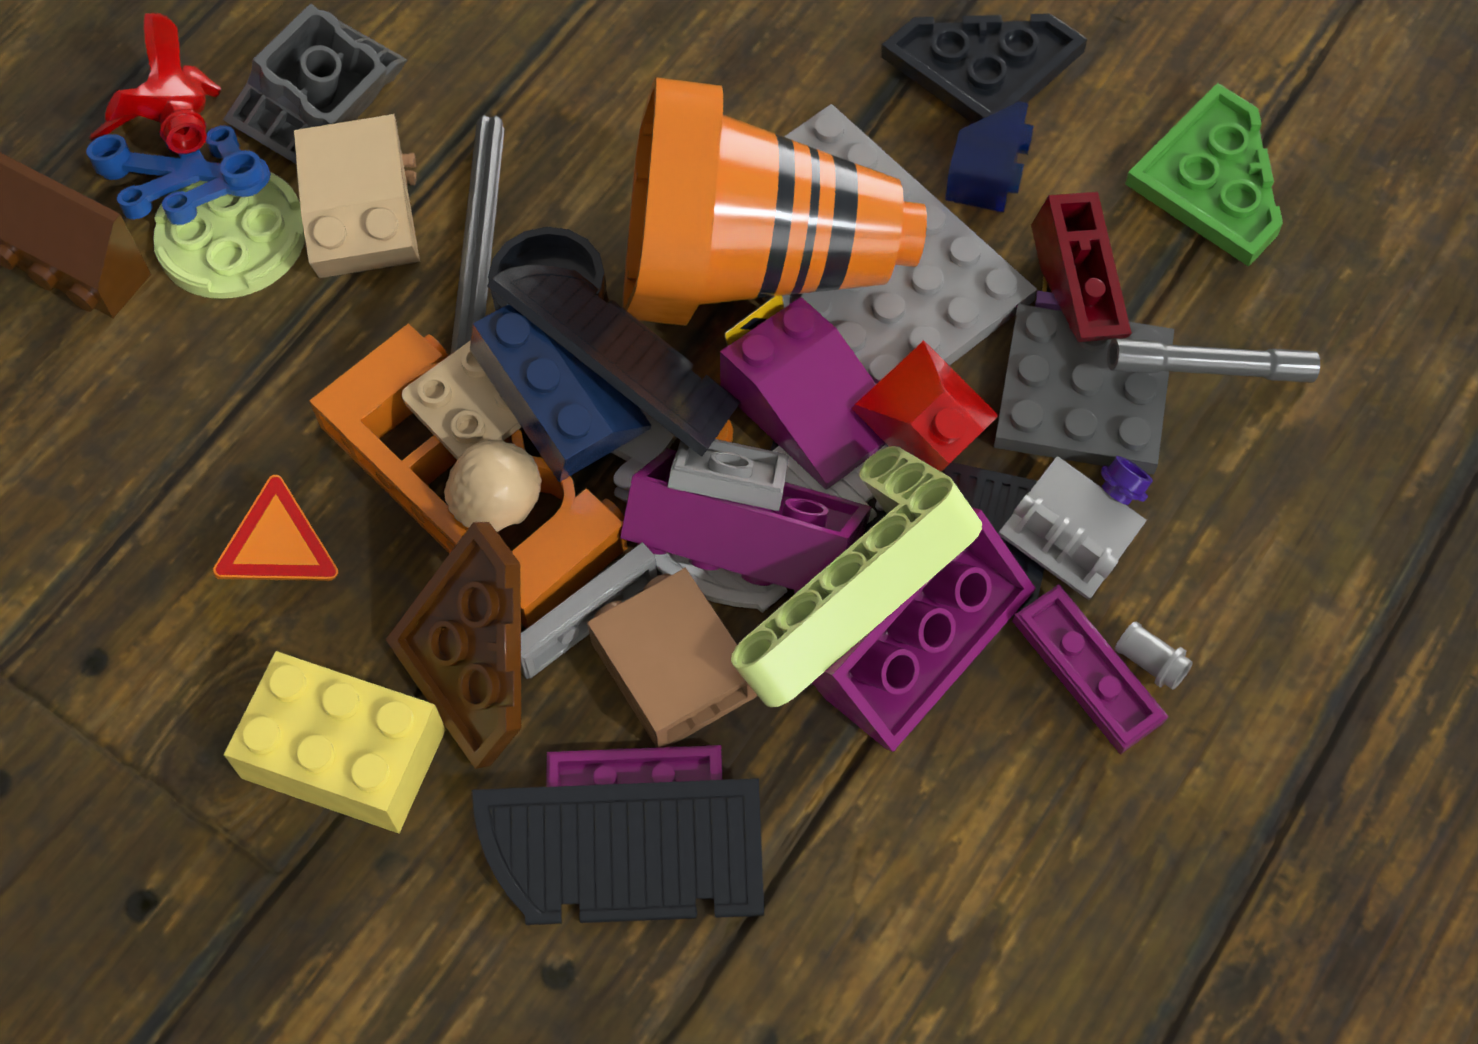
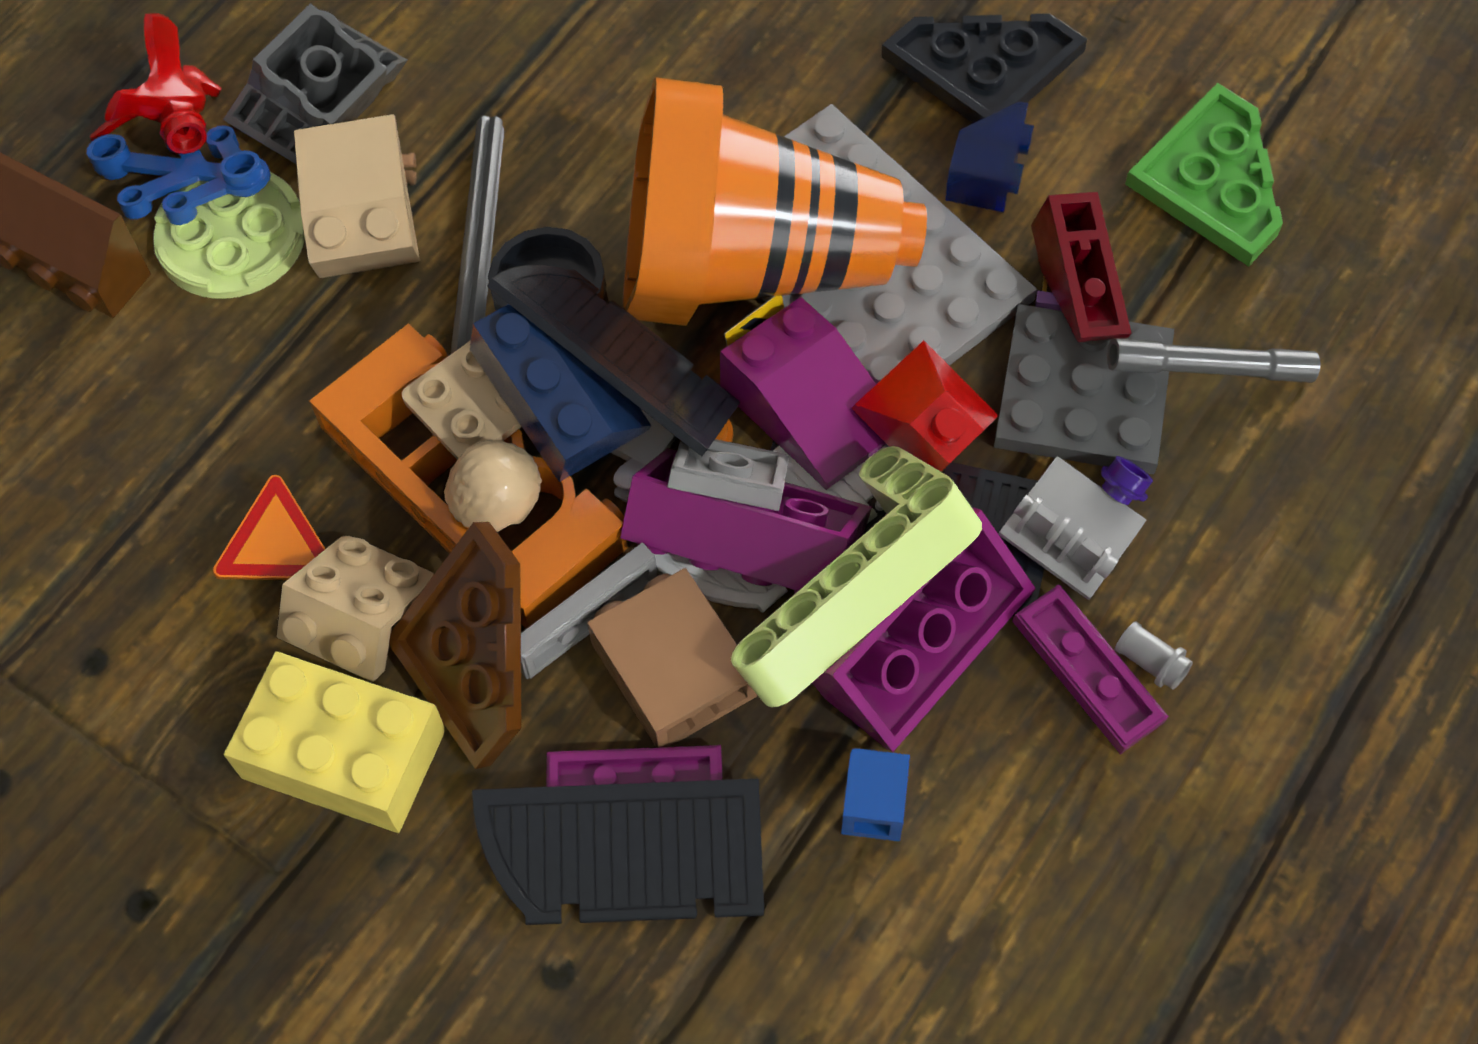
(348, 603): none -> tan bracket
(875, 794): none -> blue panel

